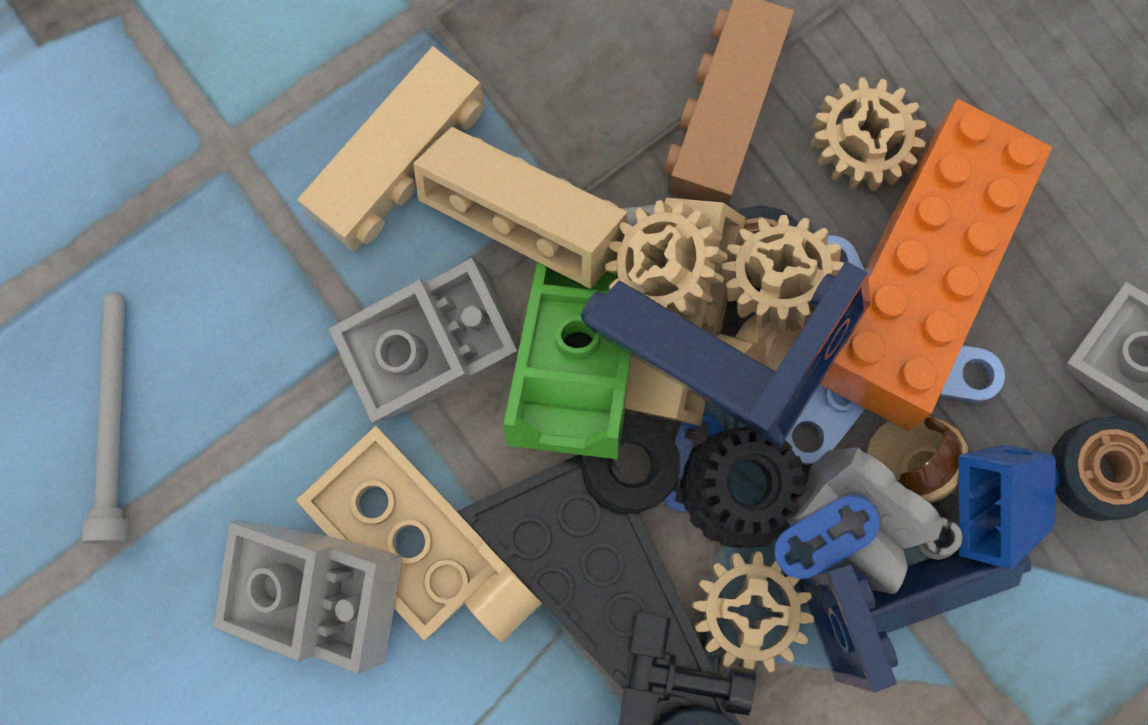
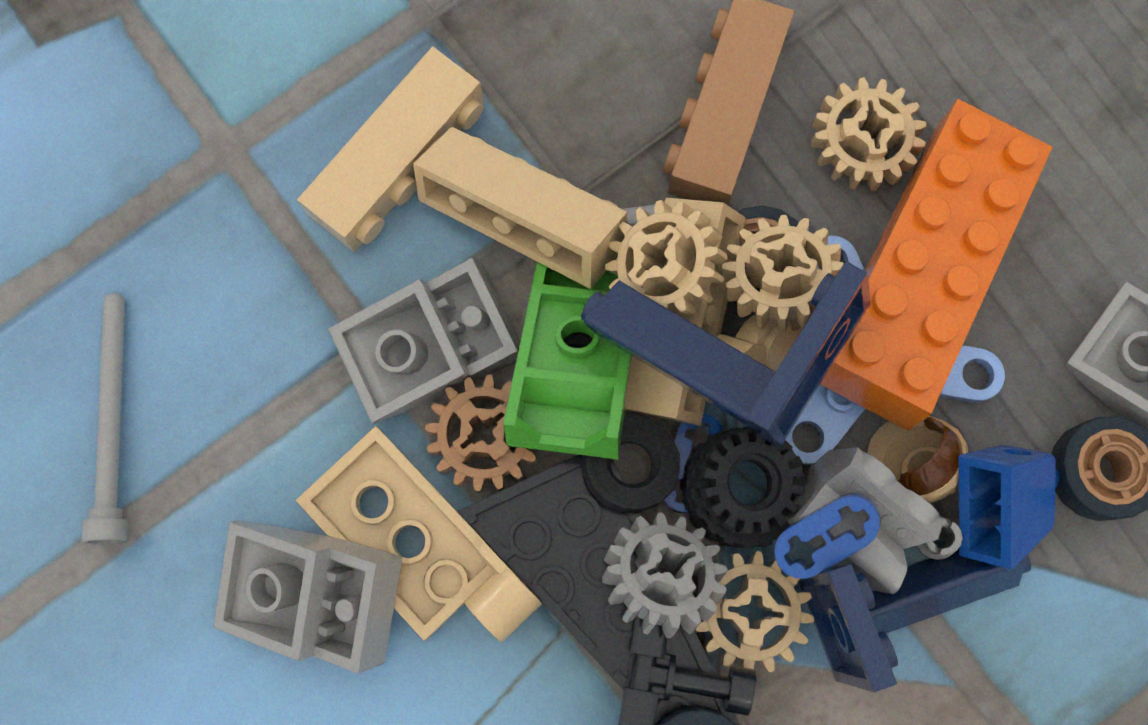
(463, 449): none -> medium nougat gear
(661, 596): none -> light grey gear

